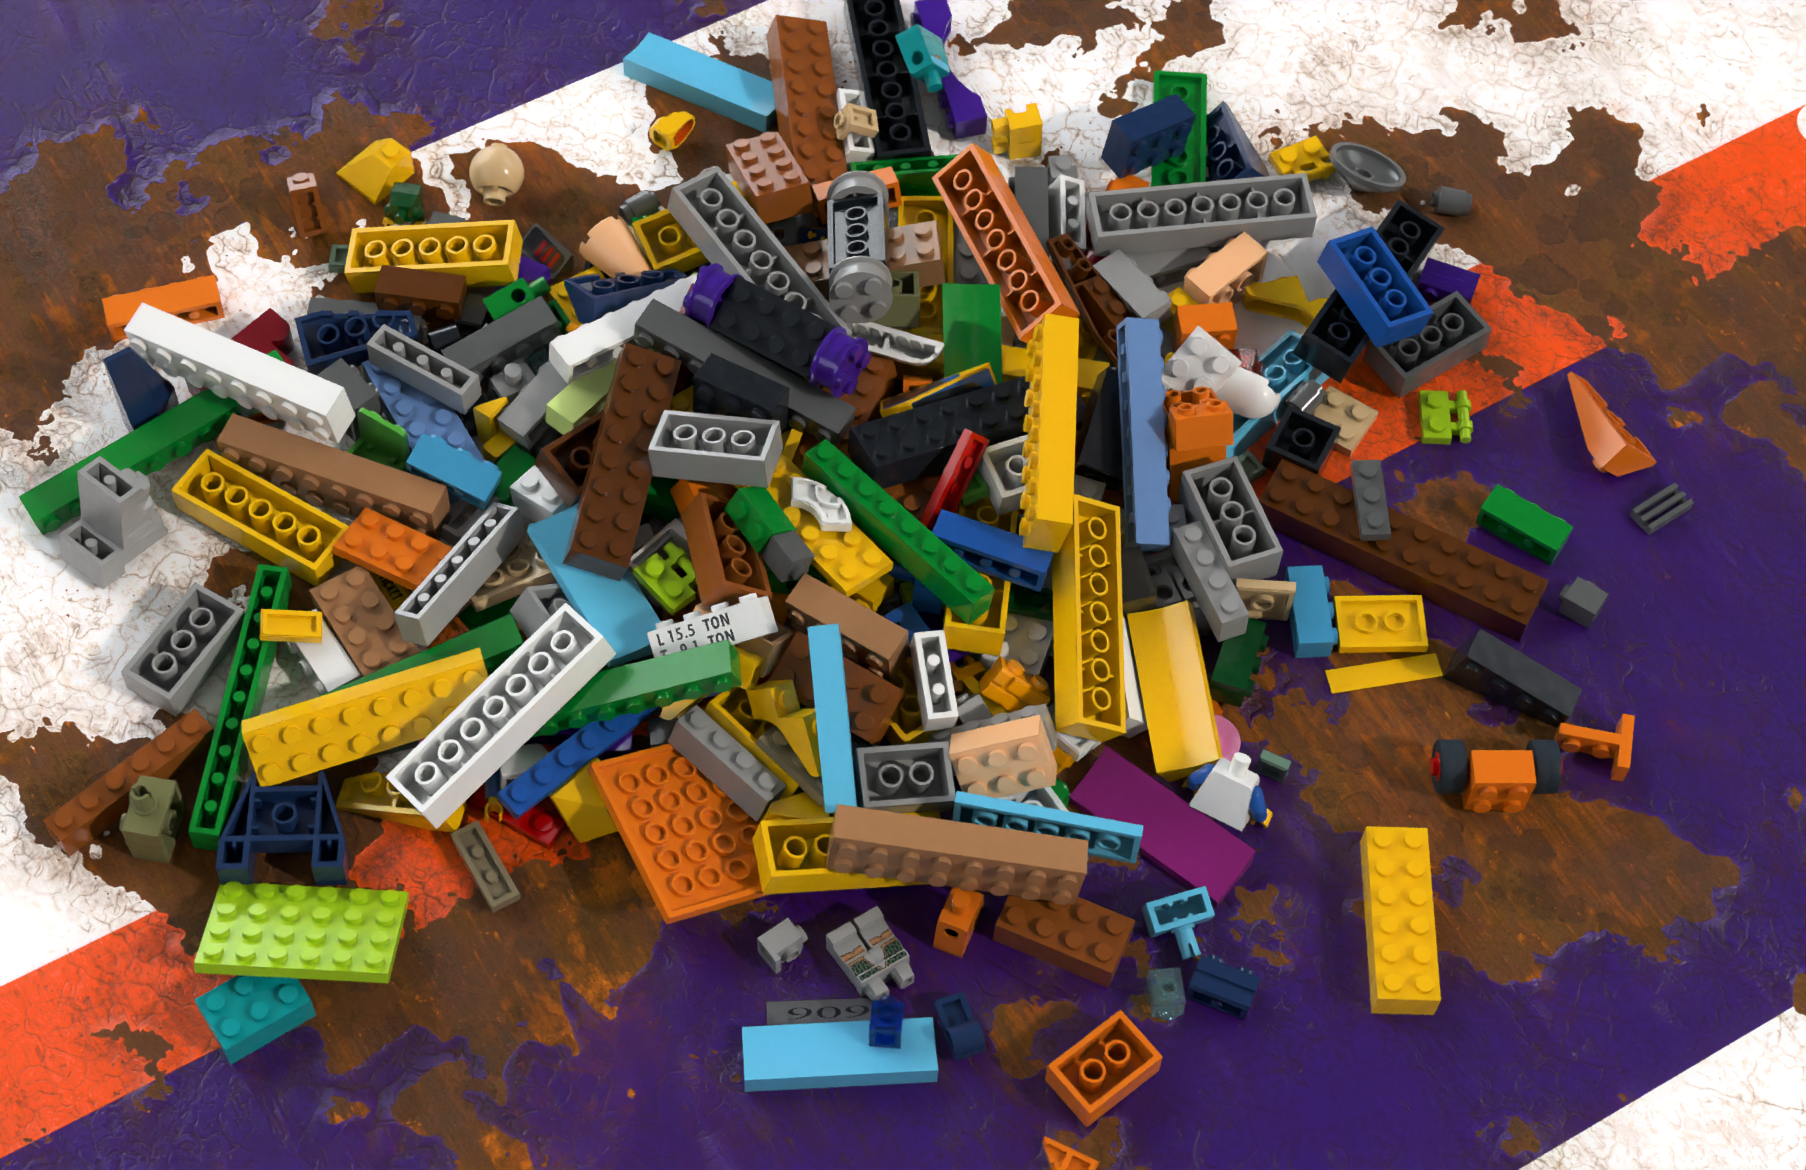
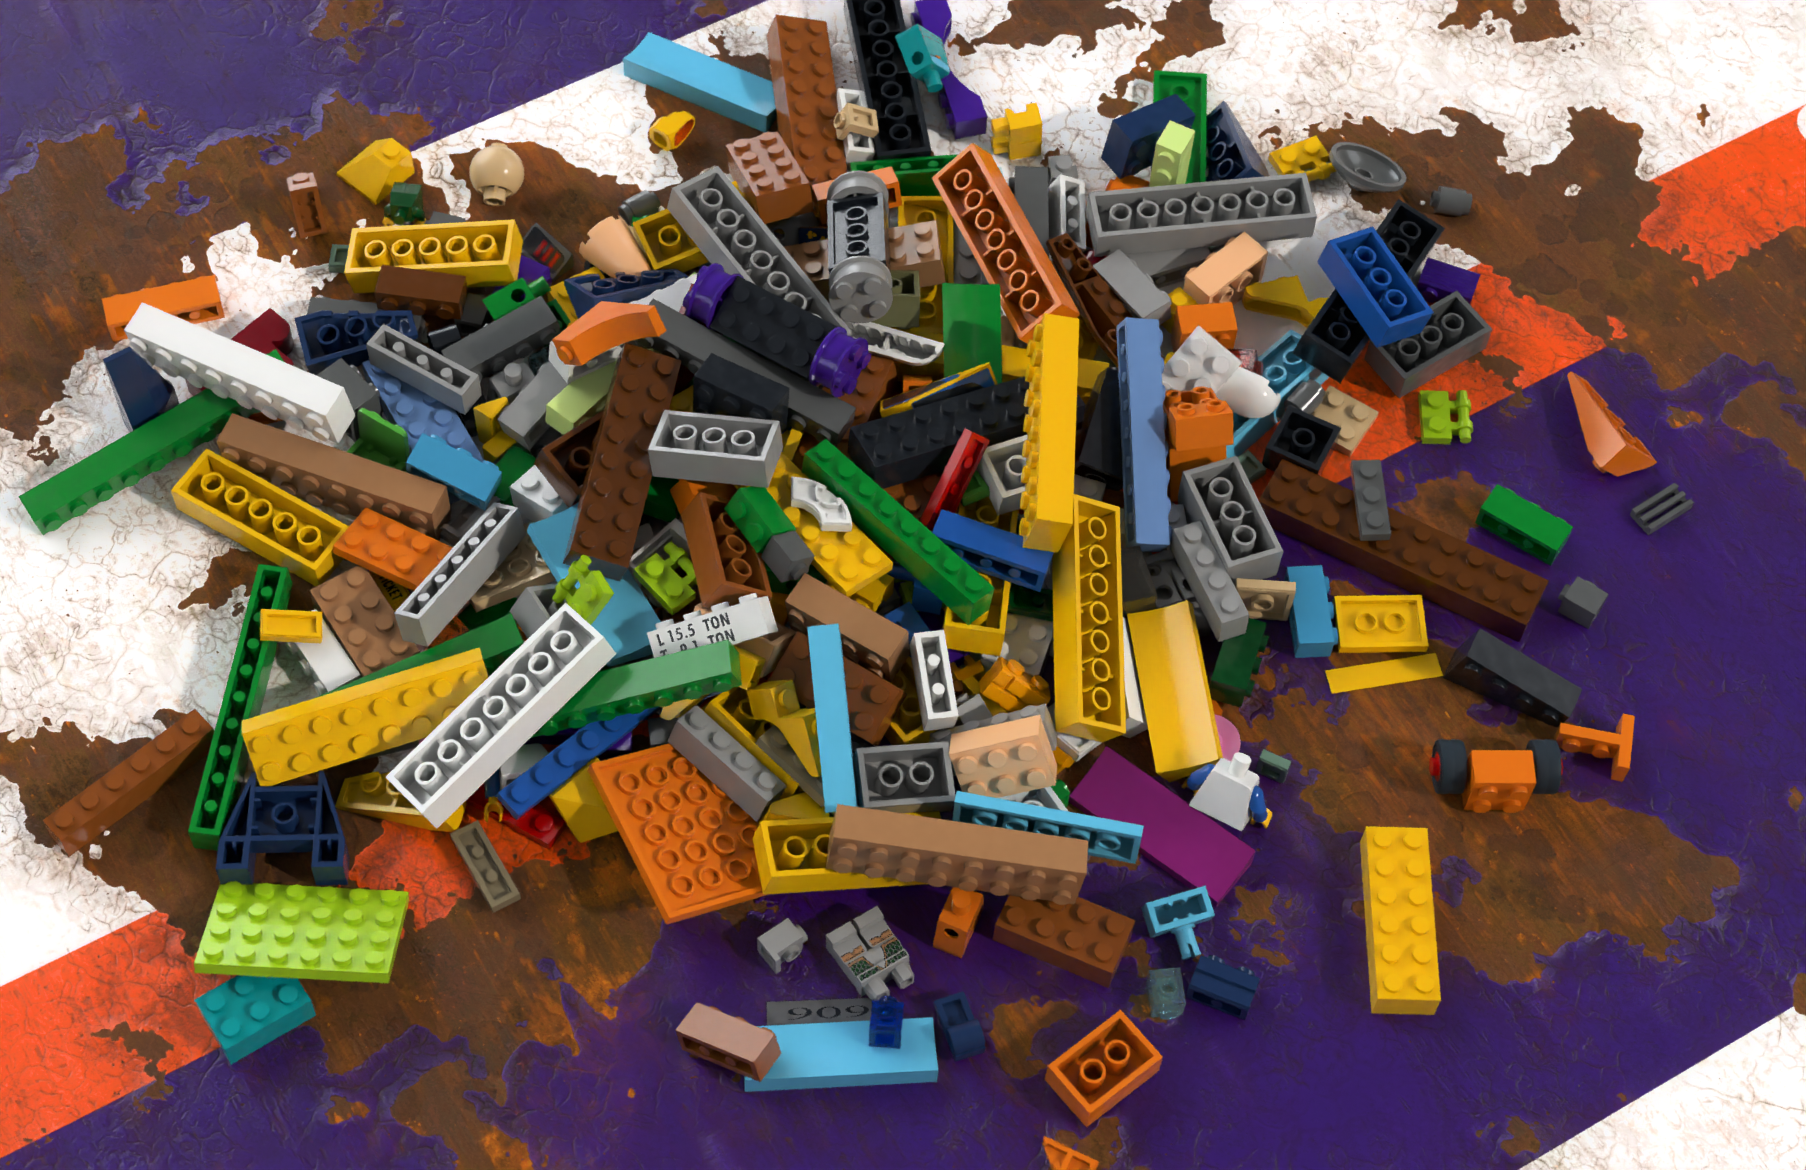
(114, 522): light grey brick -> none
(153, 818): olive brick -> none
(184, 649): light grey brick -> none
(590, 596): none -> lime plate
(604, 328): none -> orange arch
(728, 1041): none -> brick
(1172, 155): none -> yellowish green brick

